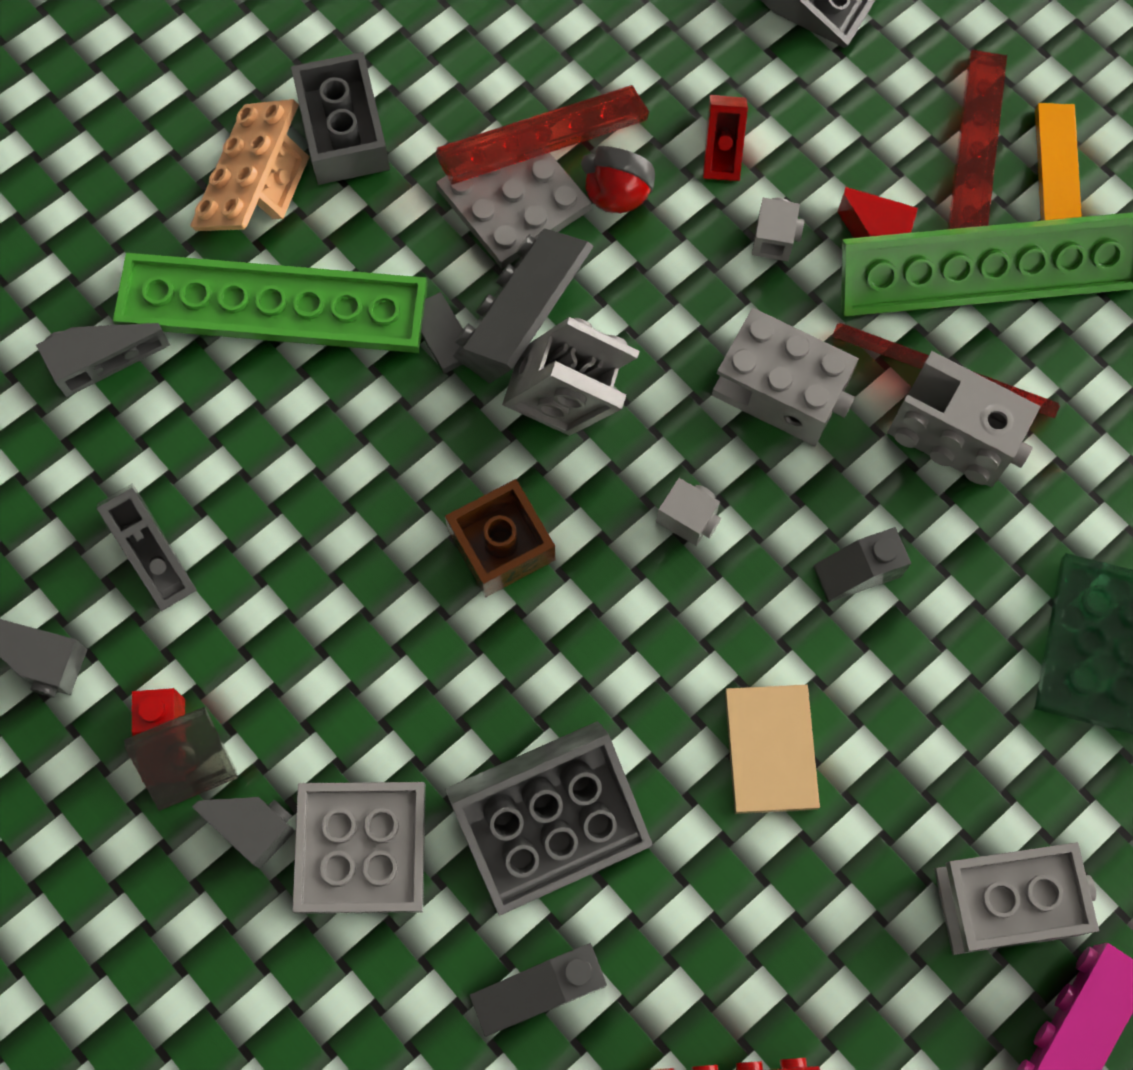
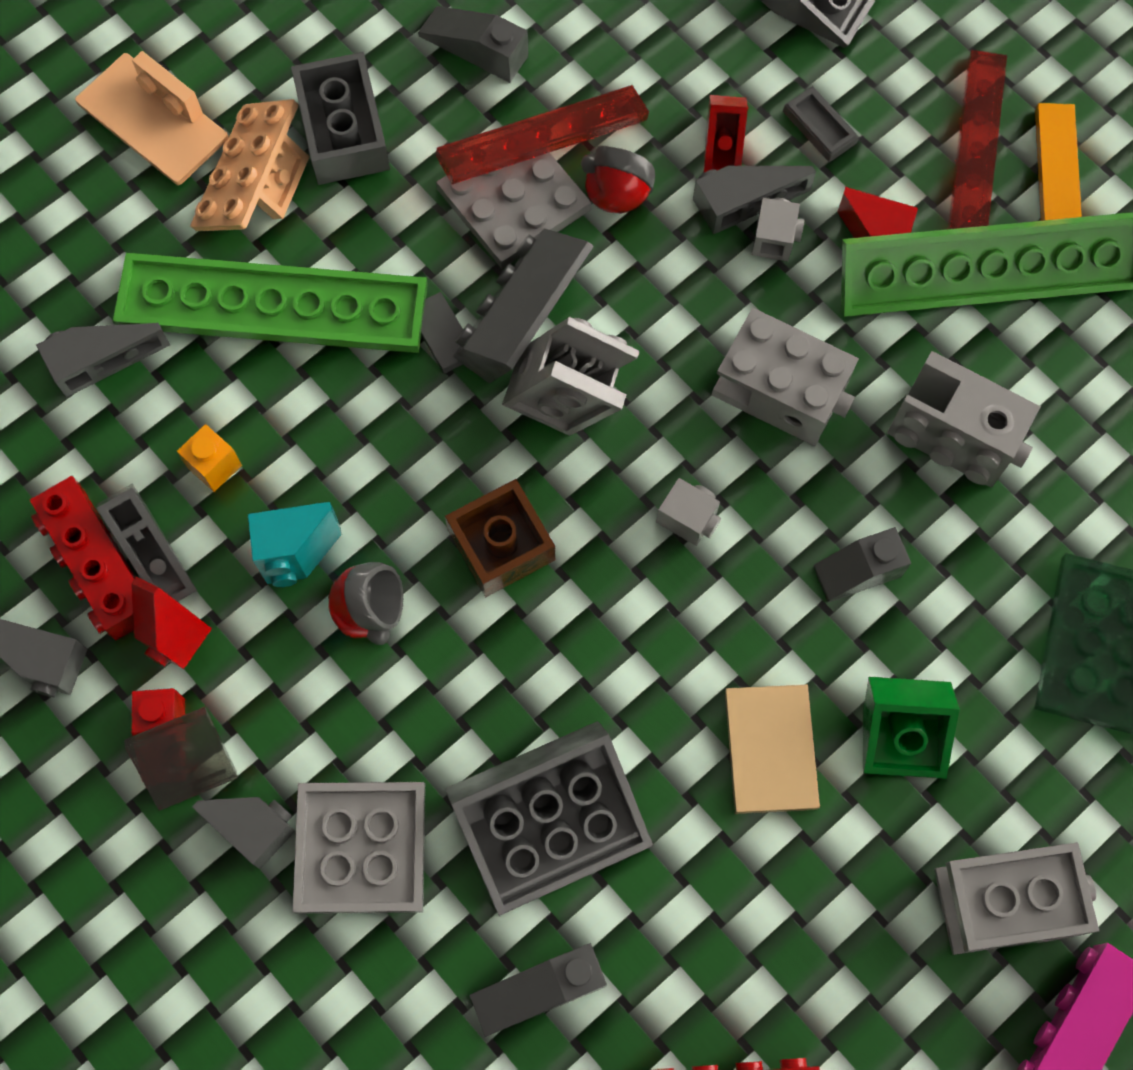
(90, 554): none -> red brick
(153, 115): none -> light nougat bracket
(165, 625): none -> red slope
(209, 458): none -> light orange brick
(292, 541): none -> teal slope
(367, 601): none -> dark grey piece
(479, 39): none -> dark grey slope
(737, 191): none -> dark grey slope
(820, 124): none -> dark grey tile
(908, 727): none -> green slope
(917, 359): clear red tile -> none

